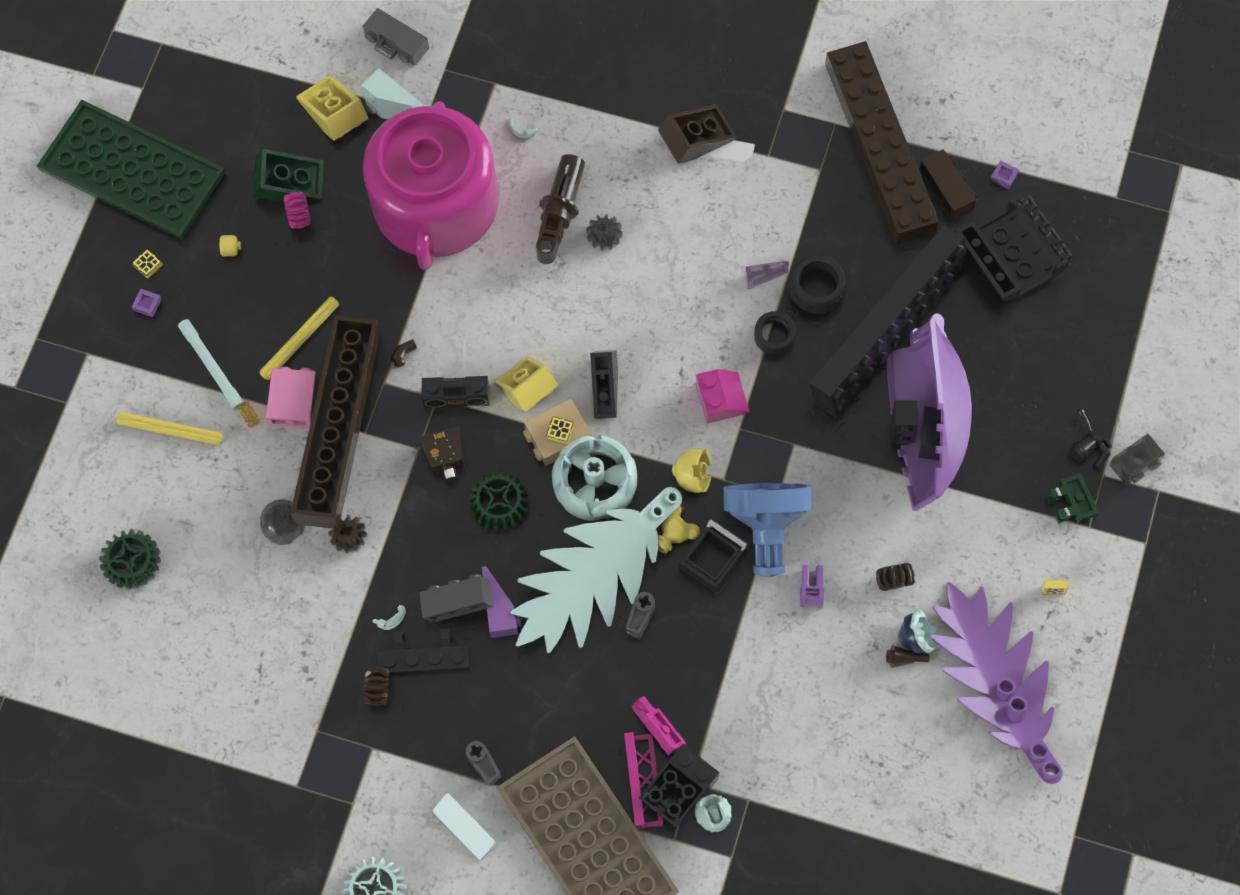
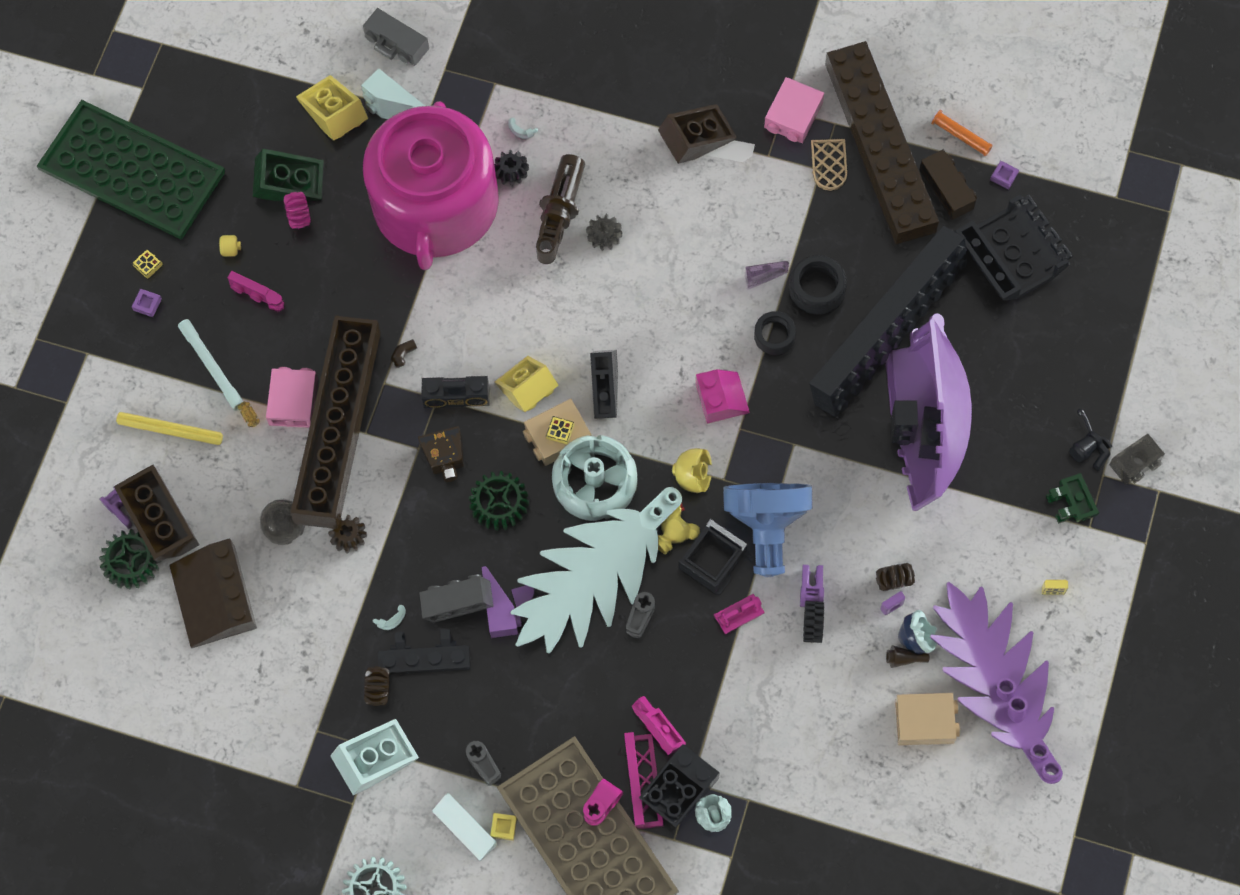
(113, 504): none -> medium lavender piece
(156, 514): none -> dark brown slope
(212, 594): none -> dark brown slope
(255, 291): none -> dark pink hinge
(299, 337): light yellow axle -> none
(373, 756): none -> light aqua slope
(503, 826): none -> light yellow tile
(518, 171): none -> black gear
(522, 595): none -> medium lavender tile
(603, 799): none -> dark pink piece
(739, 613): none -> dark pink hinge
(794, 110): none -> bright pink brick
(813, 622): none -> black tyre
(828, 155): none -> tan window
(892, 603): none -> medium lavender tile
(926, 719): none -> tan brick
(961, 133): none -> orange pin

